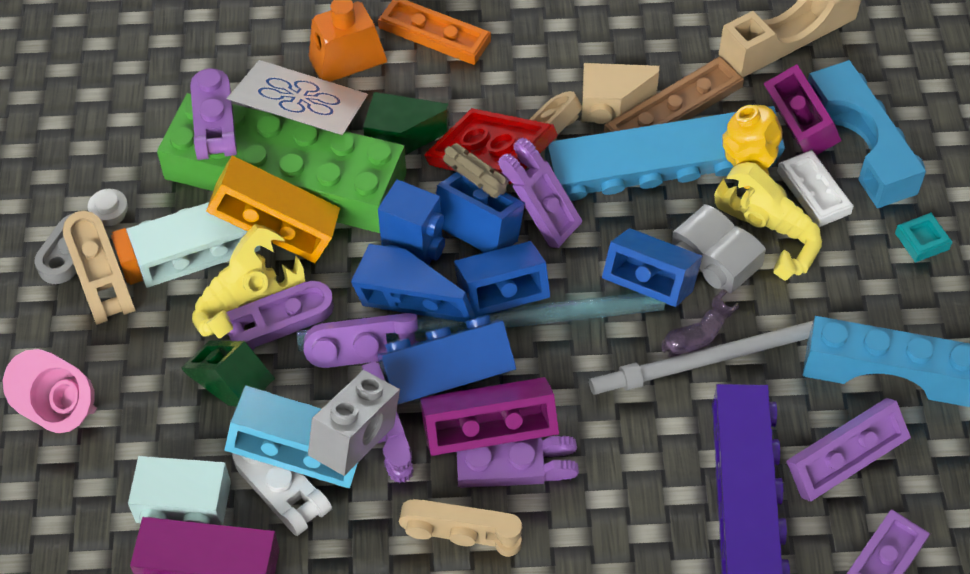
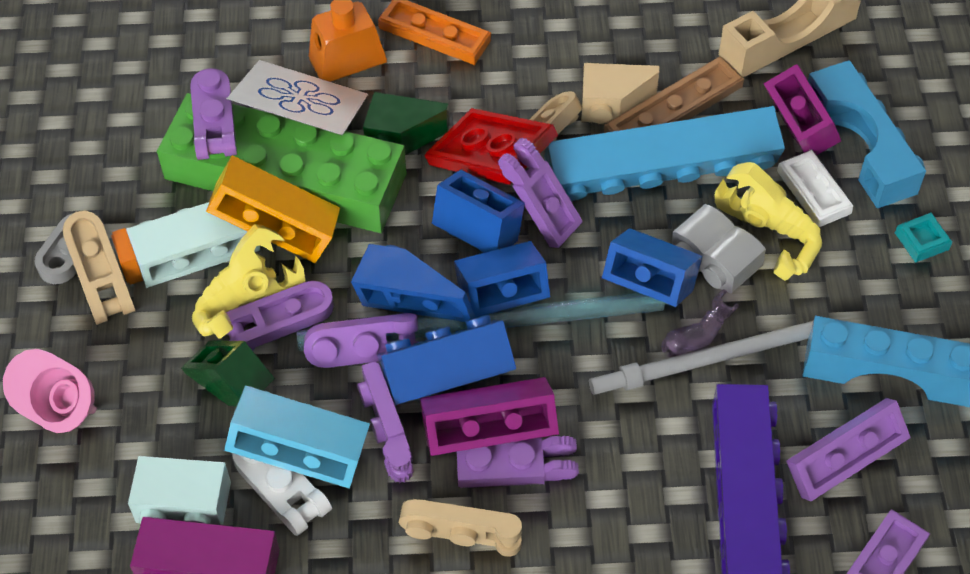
(109, 206): white plate -> none
(353, 422): light grey brick -> none
(412, 221): blue brick -> none
(475, 170): dark tan axle -> none
(752, 137): yellow head -> none

